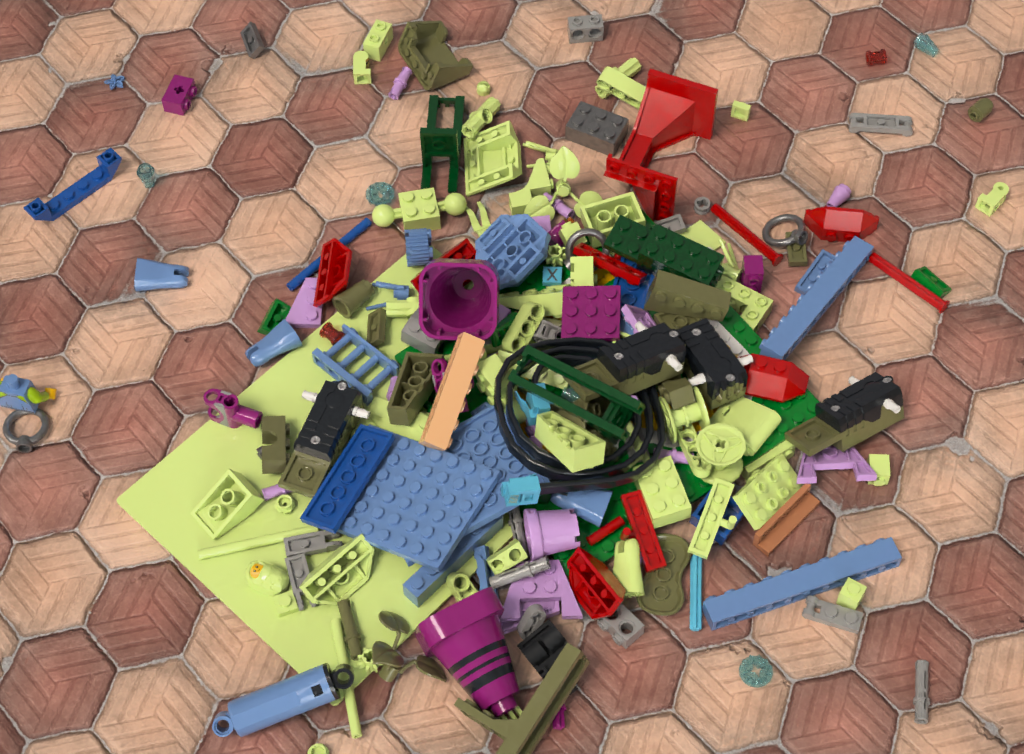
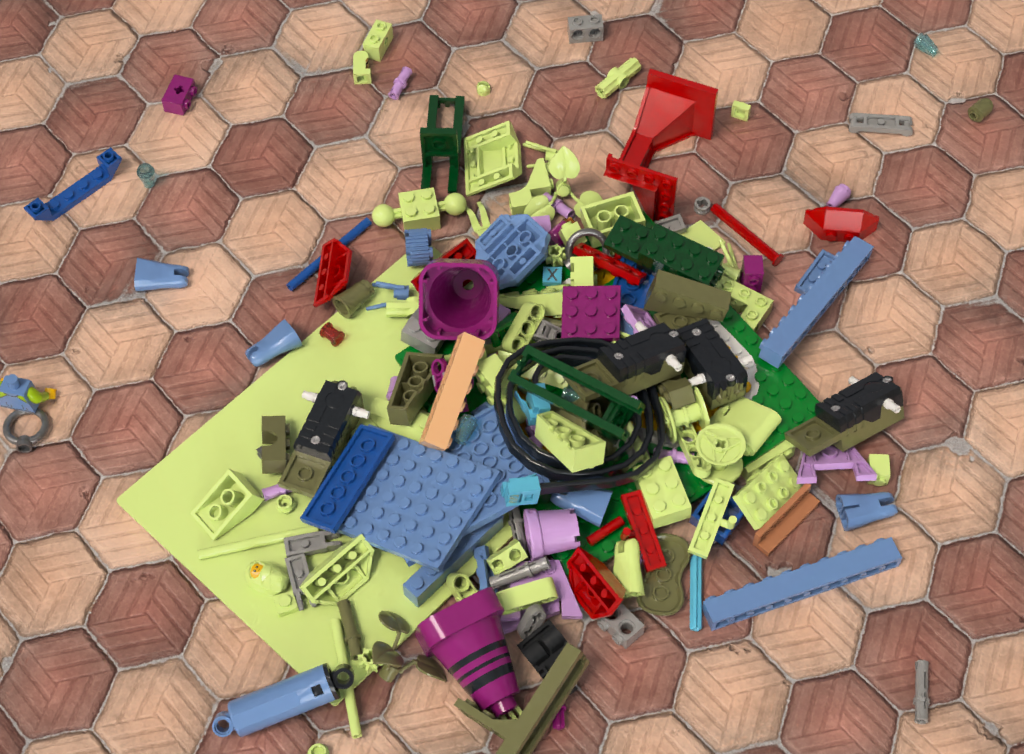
(115, 81): medium blue plant -> none
(230, 411): magenta connector -> none
(252, 40): flat silver plate -> none
(276, 313): green slope -> none
(303, 312): lavender wing -> none
(338, 372): medium blue fence -> none
(376, 327): olive plate -> none
(384, 188): clear light blue gear -> none
(428, 55): olive windscreen -> none
(465, 428): none -> clear light blue cone
(481, 117): yellowish green piece -> none
(527, 594): none -> yellowish green beam
(596, 128): flat silver brick -> none
(621, 86): yellowish green beam -> none
(751, 678): clear light blue gear -> none
(774, 379): red wedge -> none
(796, 253): olive plate -> none
(797, 236): flat silver piece -> none
(832, 615): light grey plate -> none
(851, 594): yellowish green brick -> none
(862, 509): none -> medium blue piece
(876, 57): clear red bush -> none
(908, 282): red axle -> none
(931, 281): green slope -> none
(990, 203): yellowish green leg -> none

